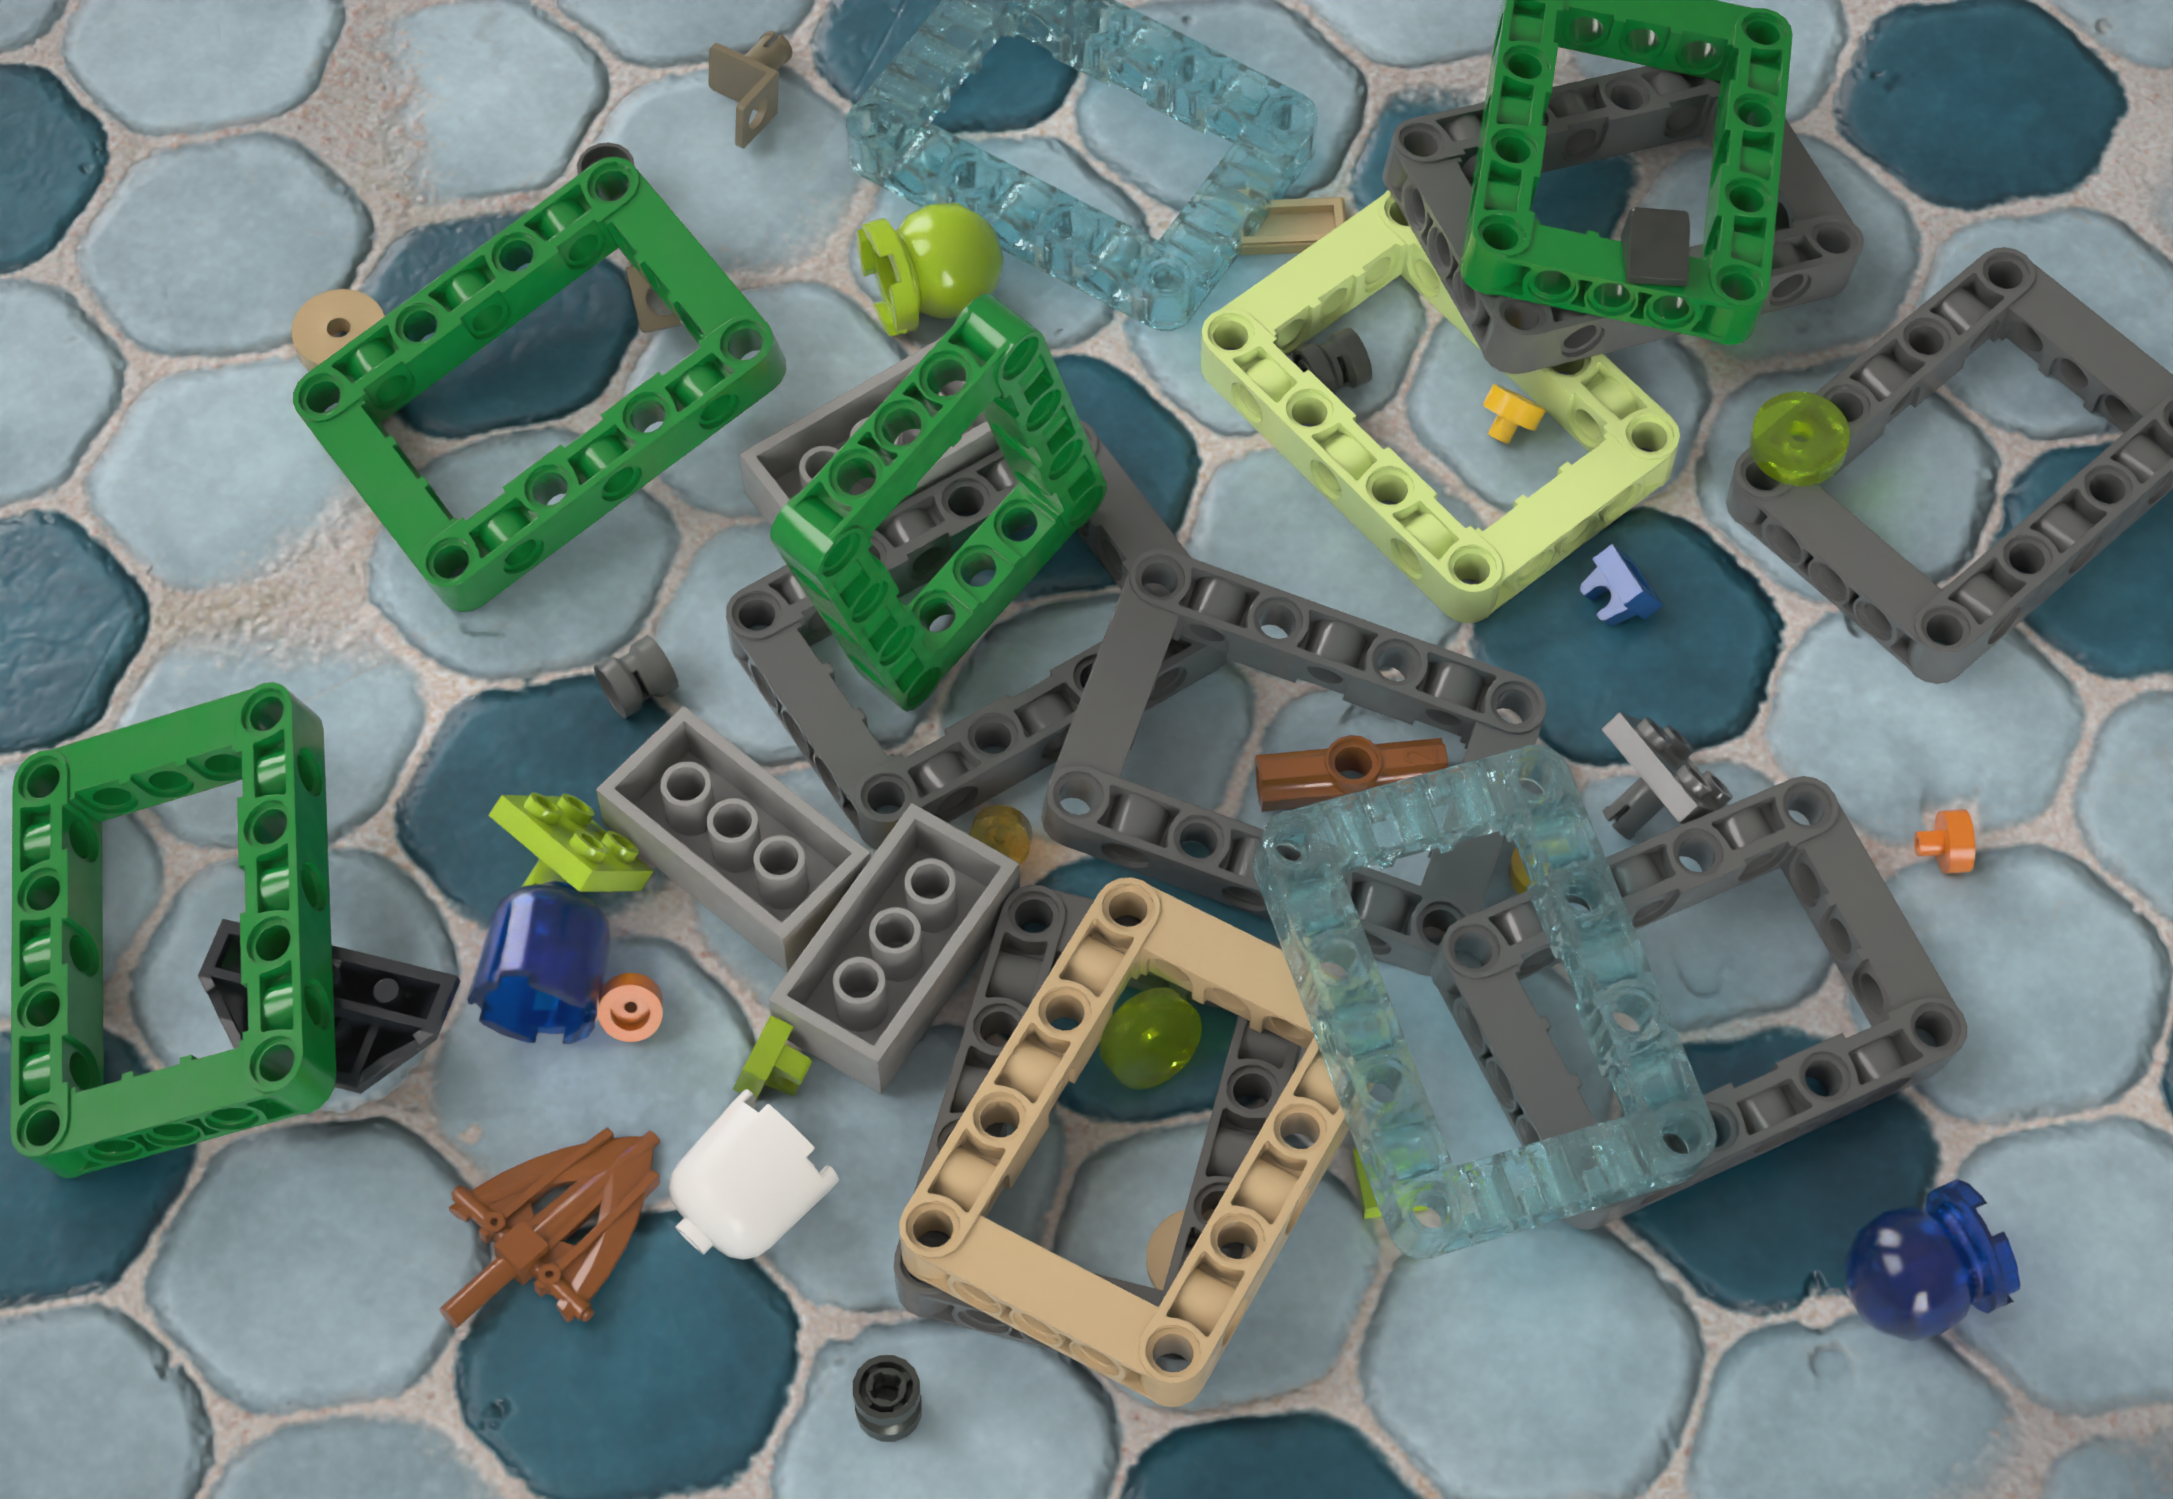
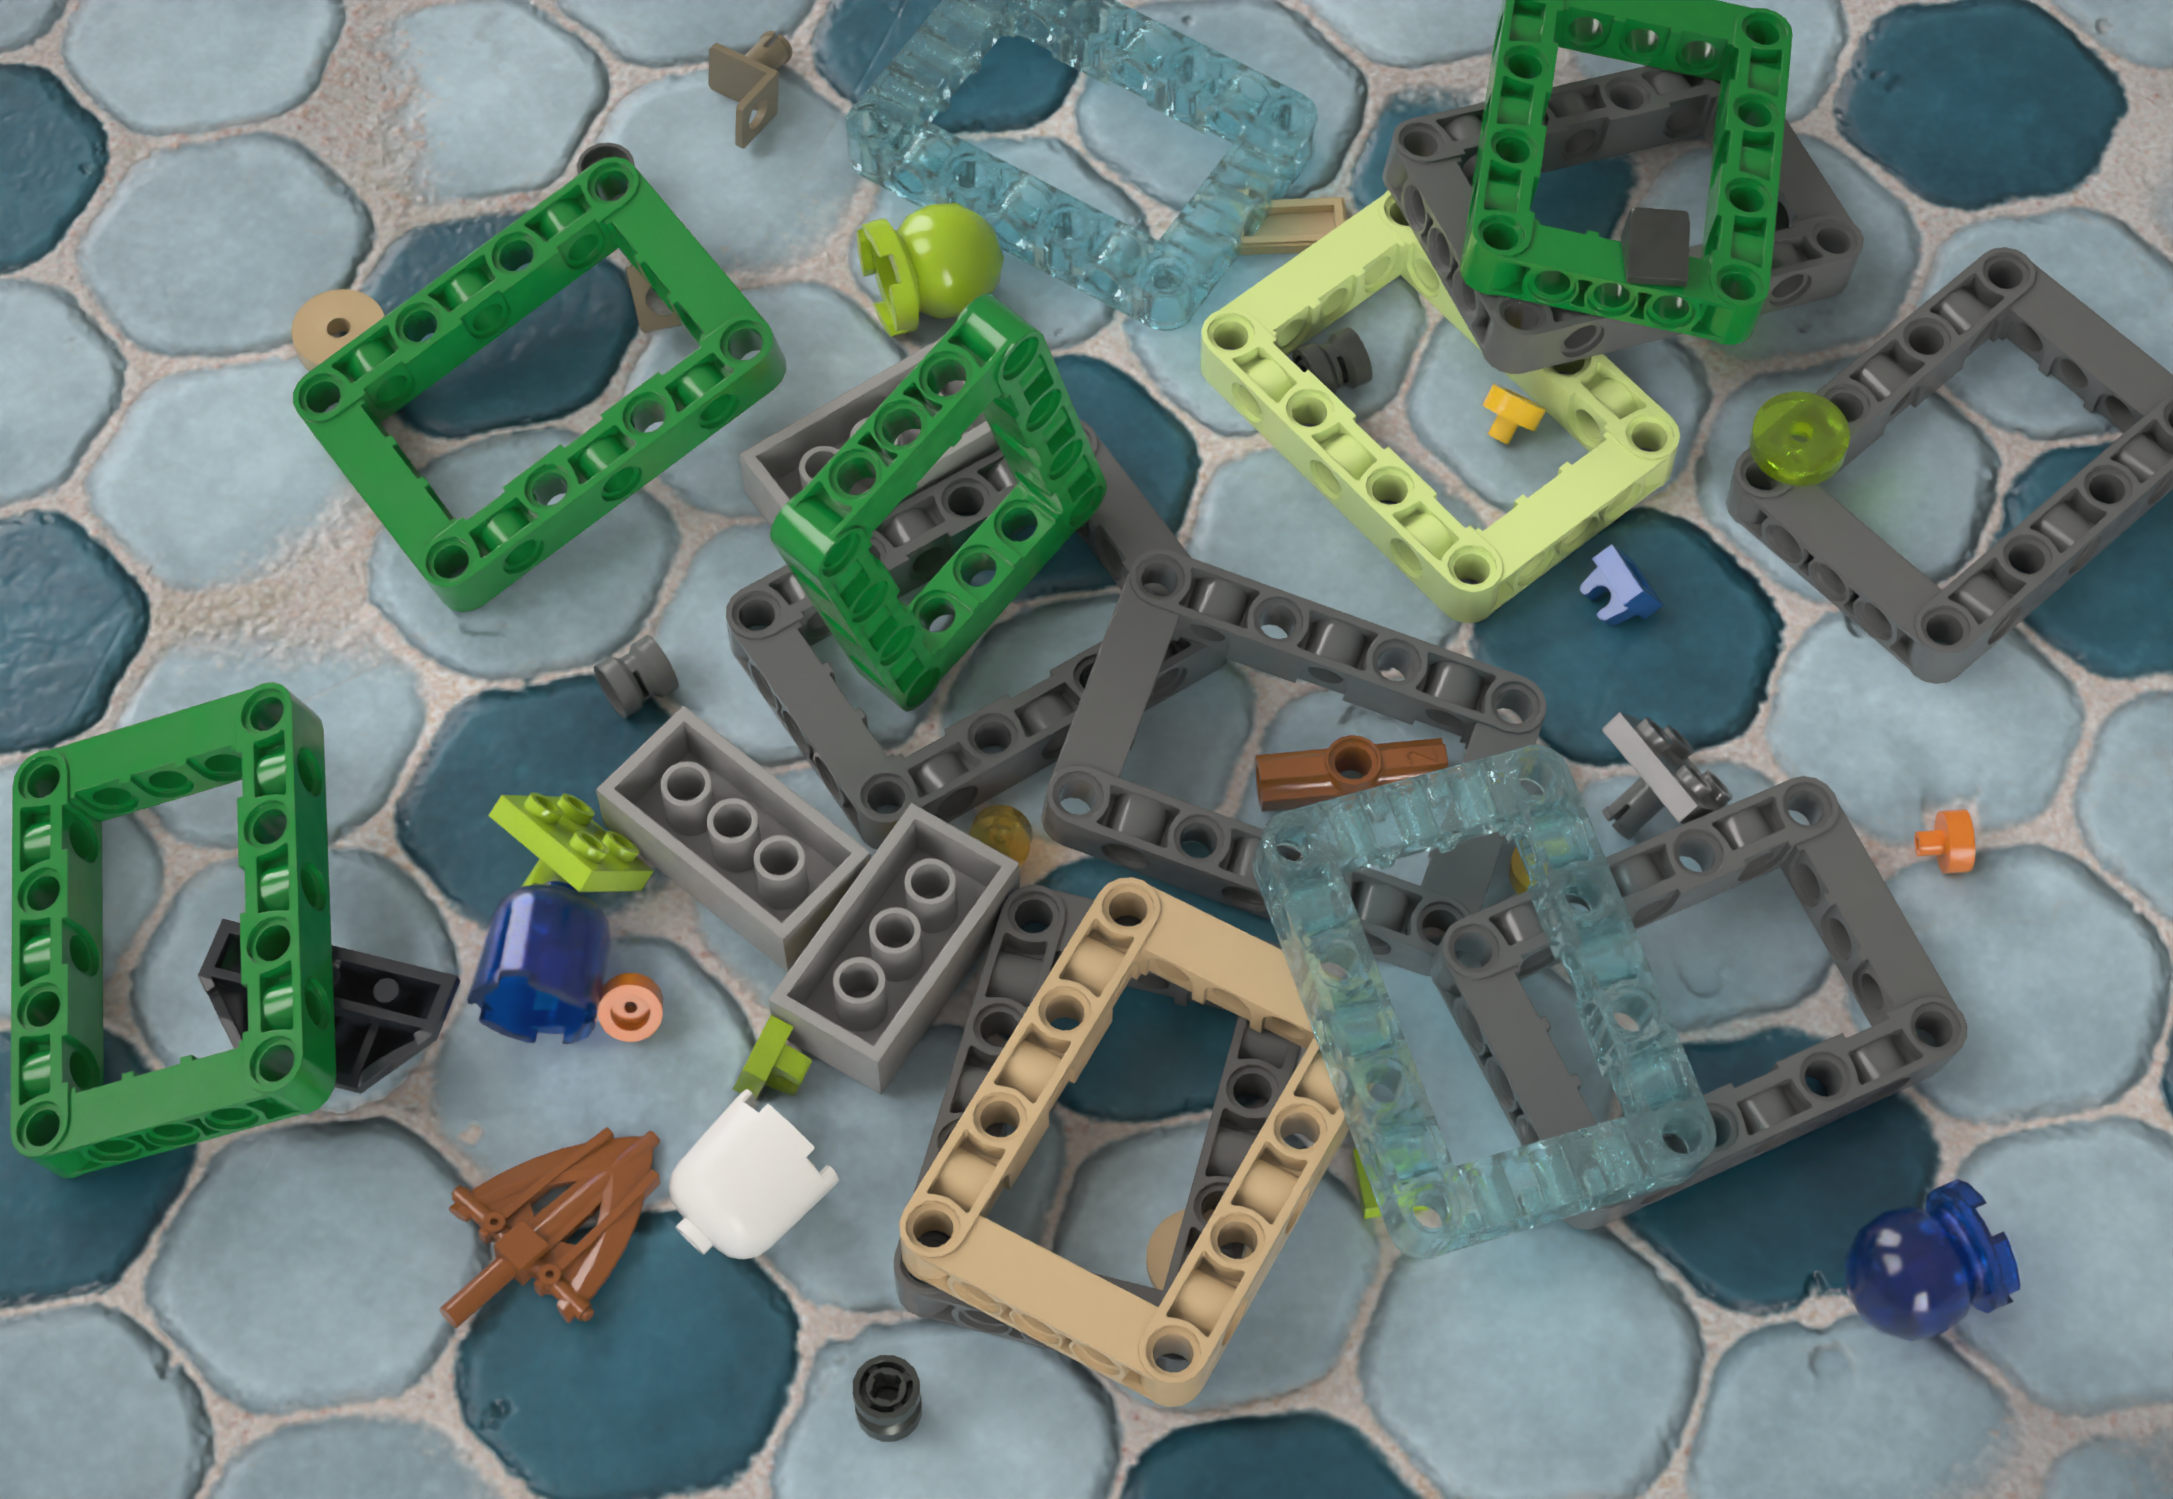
(1150, 1038): clear neon green piece -> none

